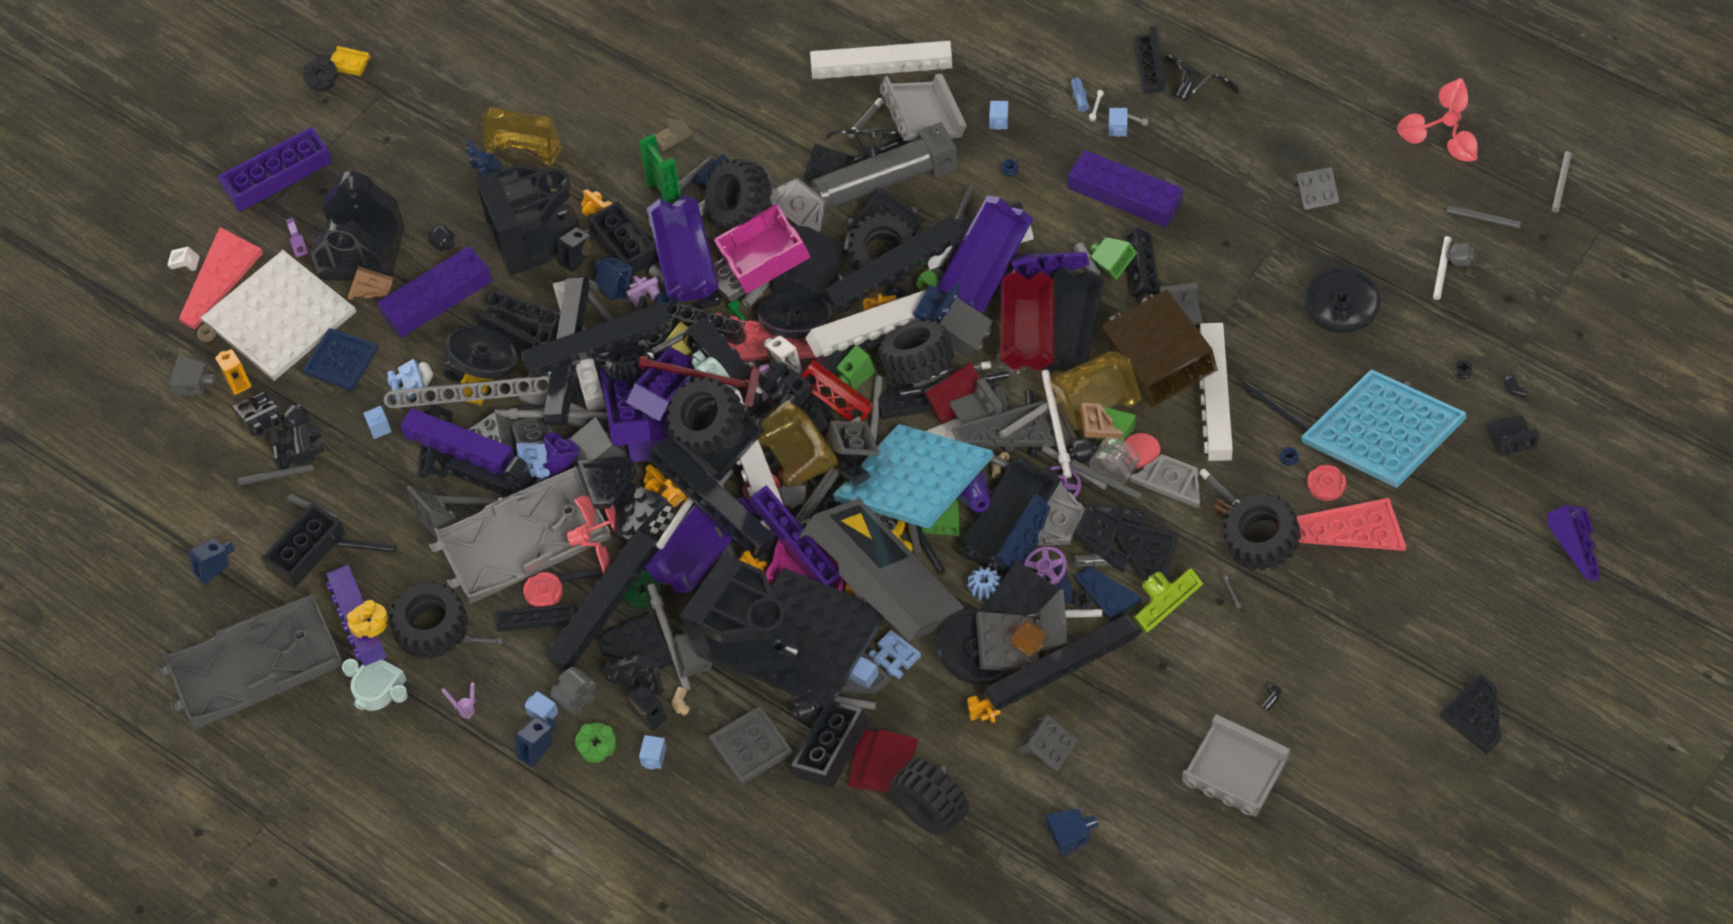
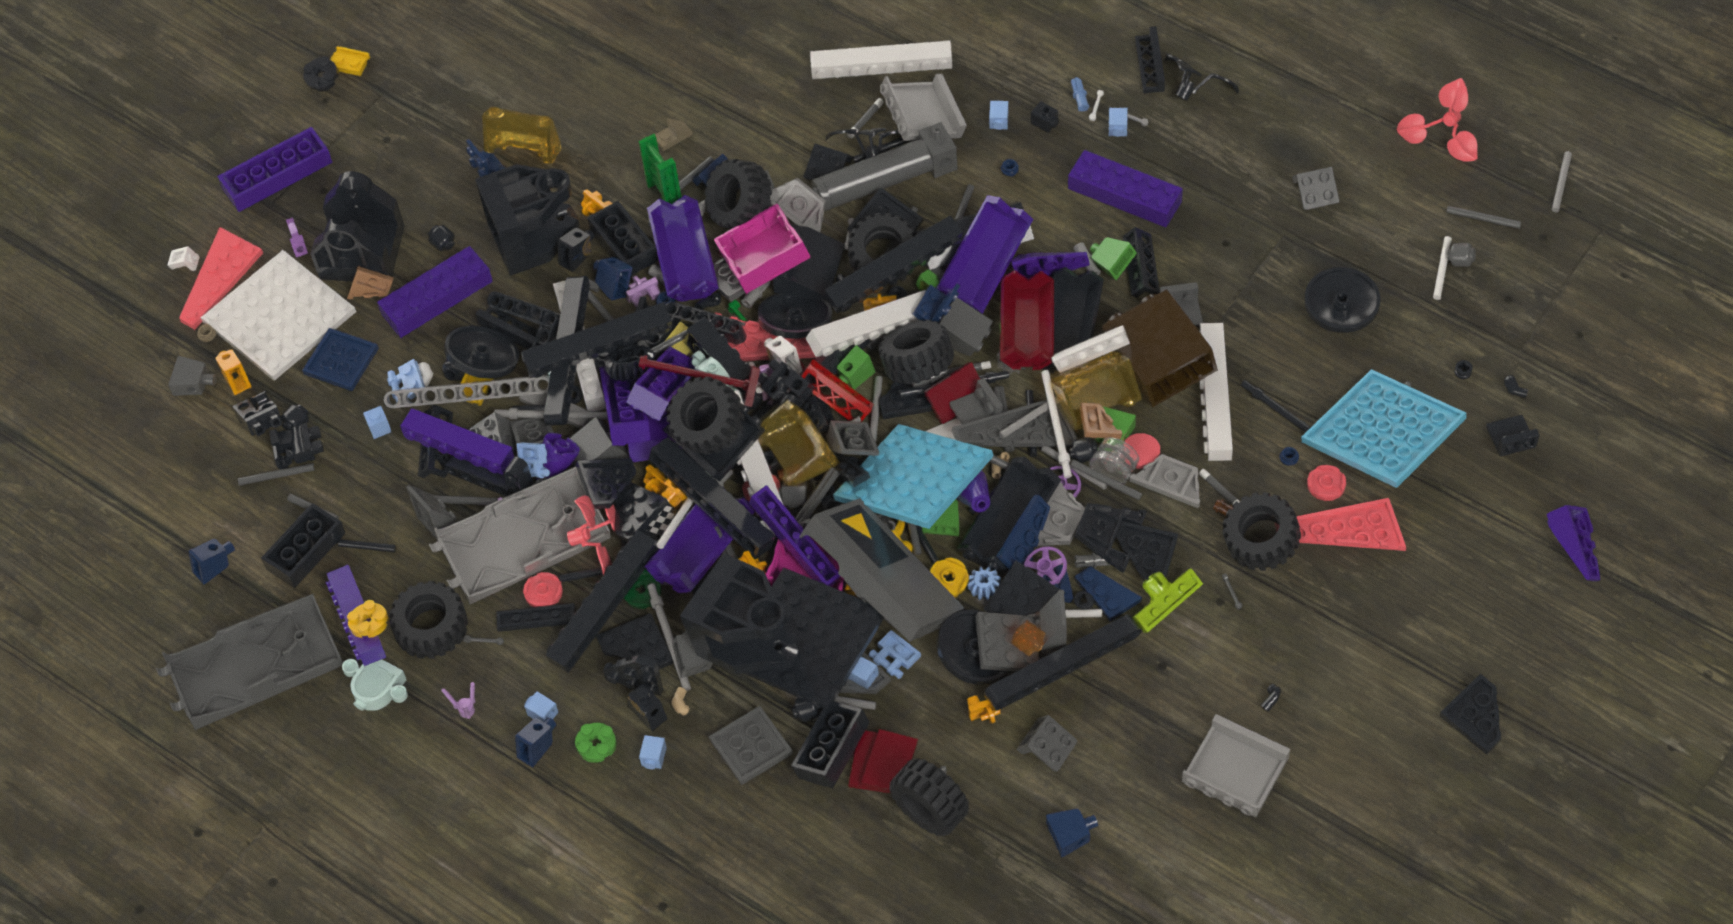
(574, 690): dark grey brick -> none
(958, 572): none -> yellow plate
(1044, 117): none -> black brick
(1091, 349): none -> white fence

